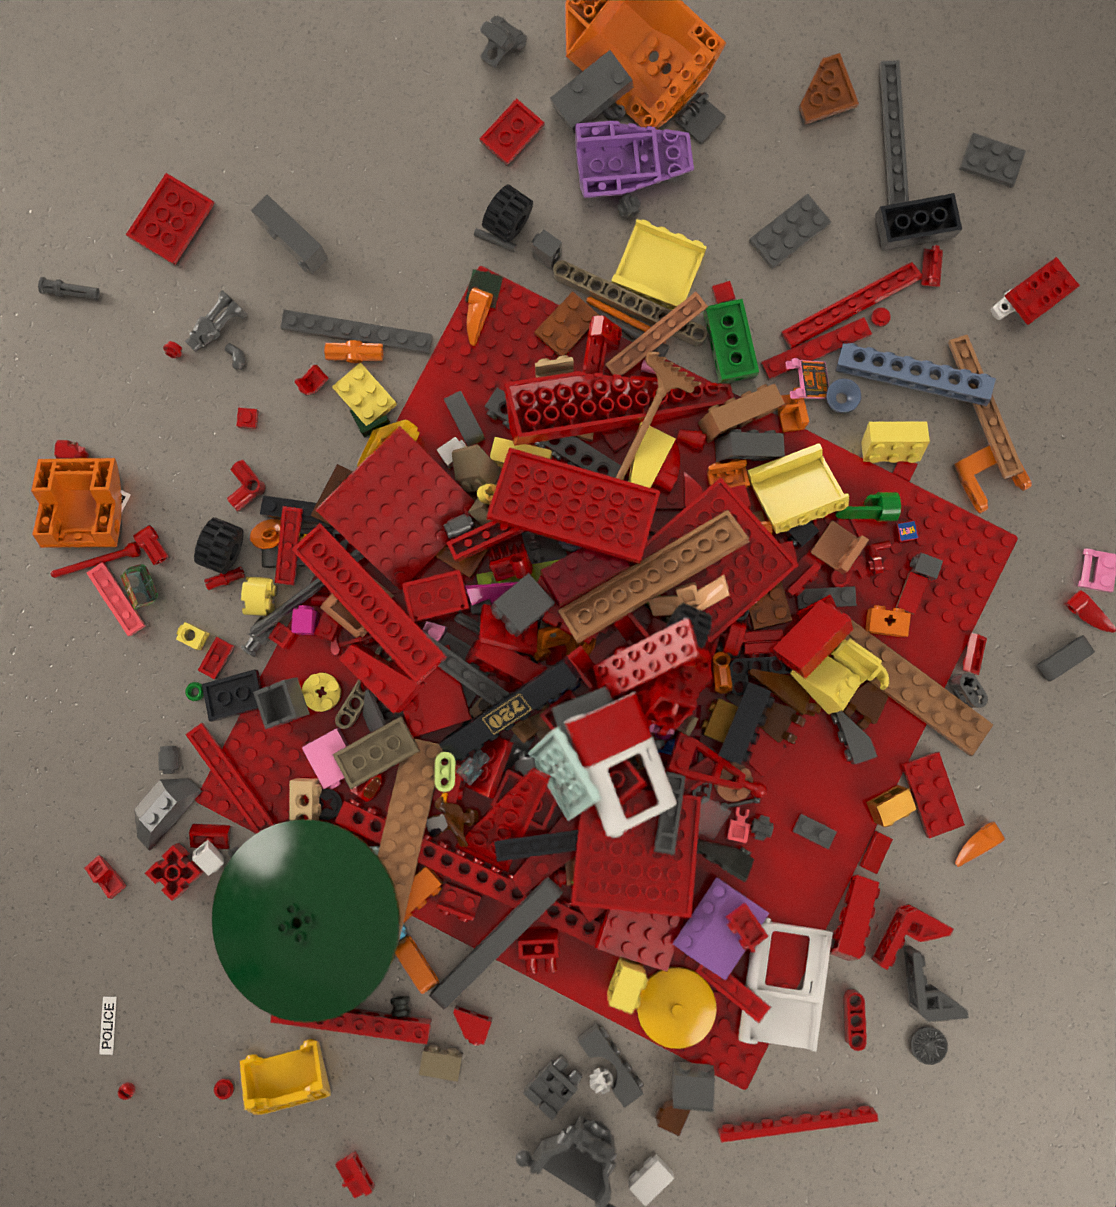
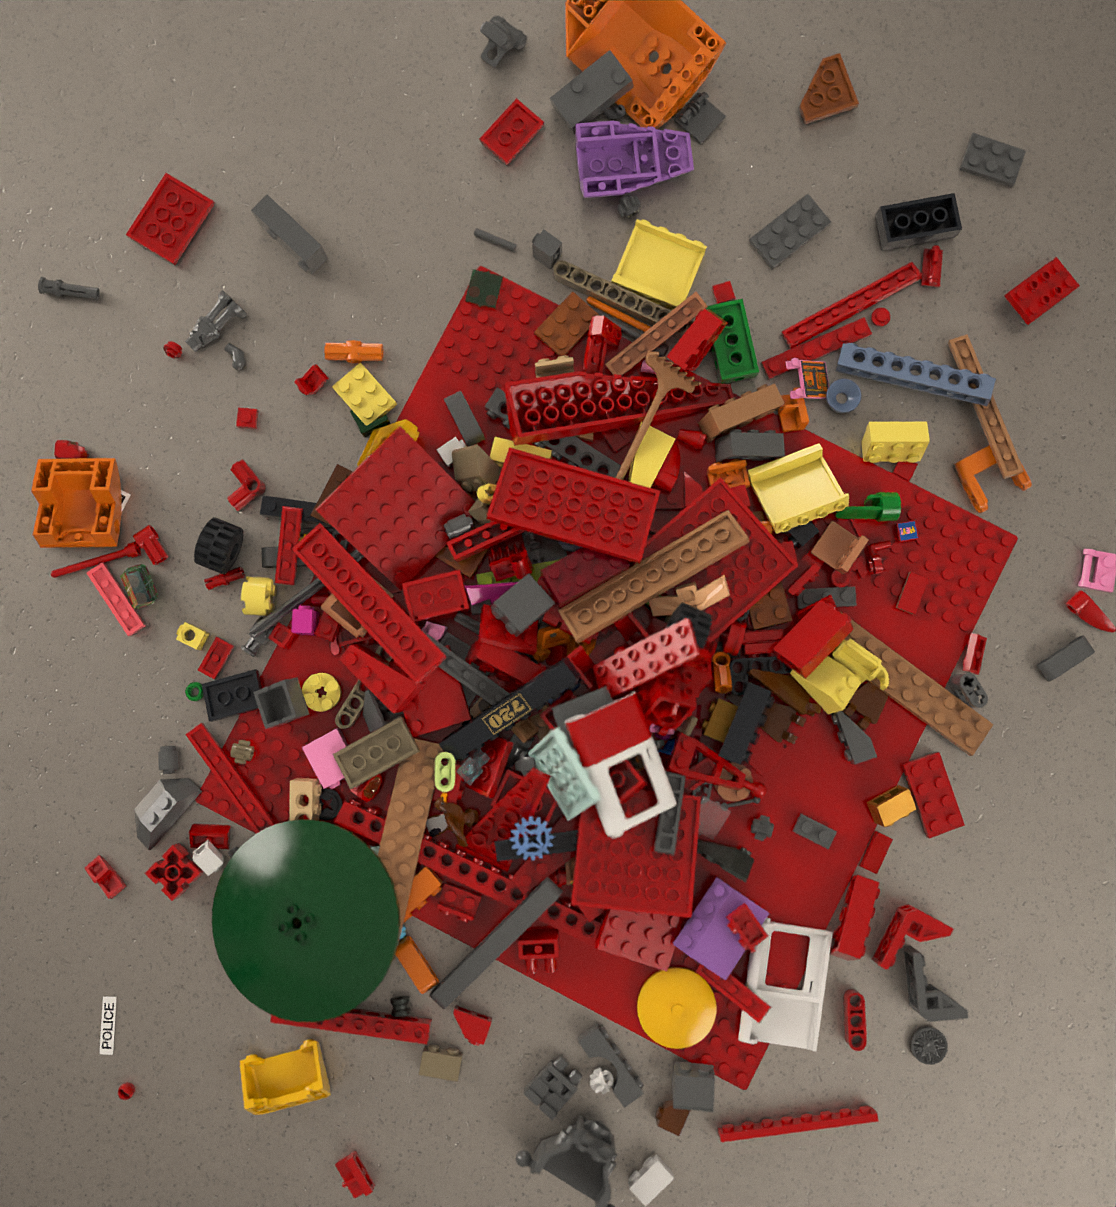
(223, 1089): red plate -> none
(242, 751): none -> dark tan gear
(266, 534): orange dish -> none
(357, 331): dark grey plate -> none
(478, 308): orange piece -> none
(507, 213): black wheel -> none
(525, 845): none -> medium blue gear
(626, 985): light yellow brick -> none
(697, 340): none -> red wedge
(738, 829): coral plate -> none
(894, 132): dark grey plate -> none
(899, 621): orange brick -> none
(926, 566): dark grey brick -> none
(979, 843): orange piece -> none
(997, 310): white plate -> none

